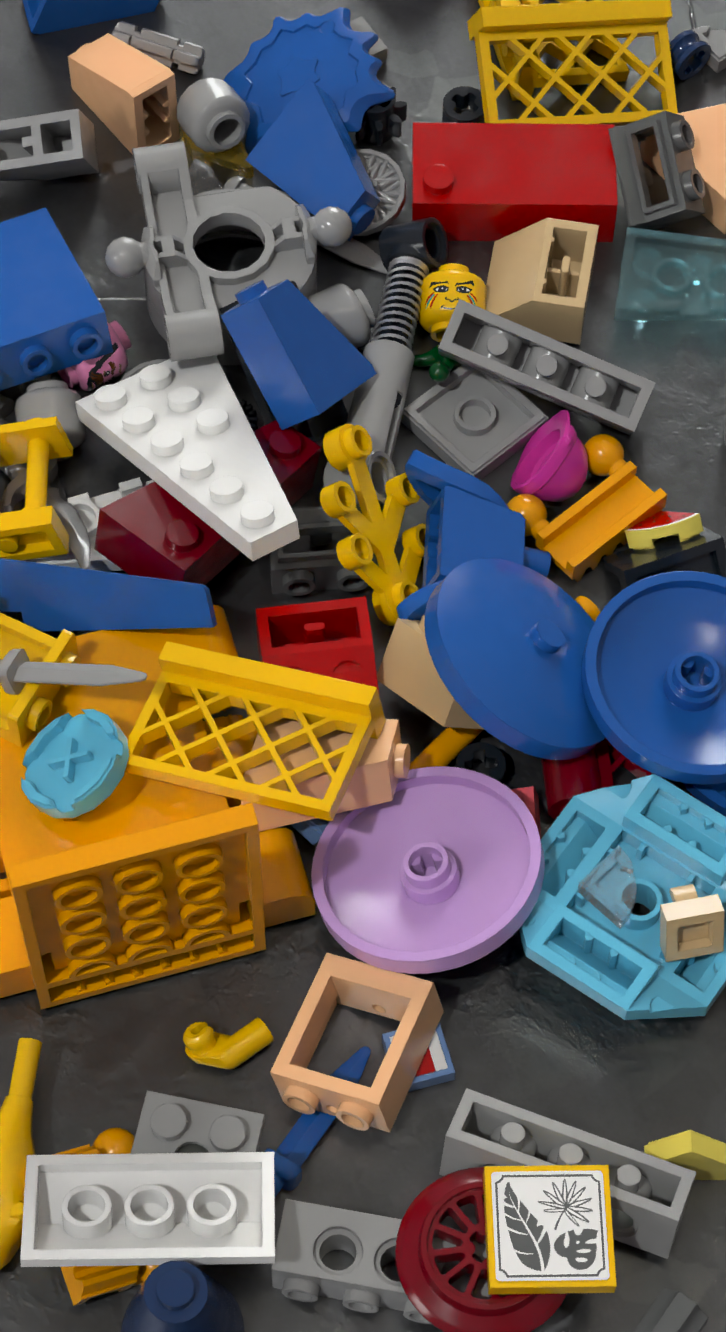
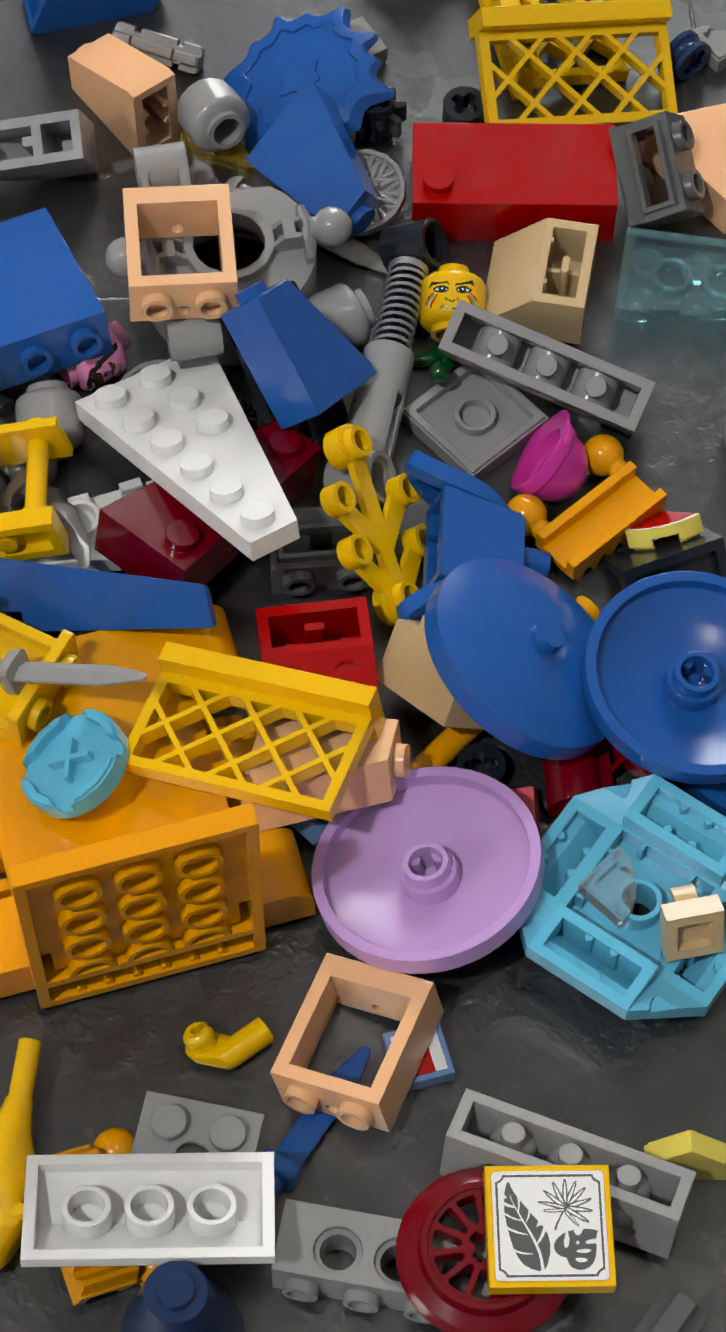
(171, 214): none -> light nougat window

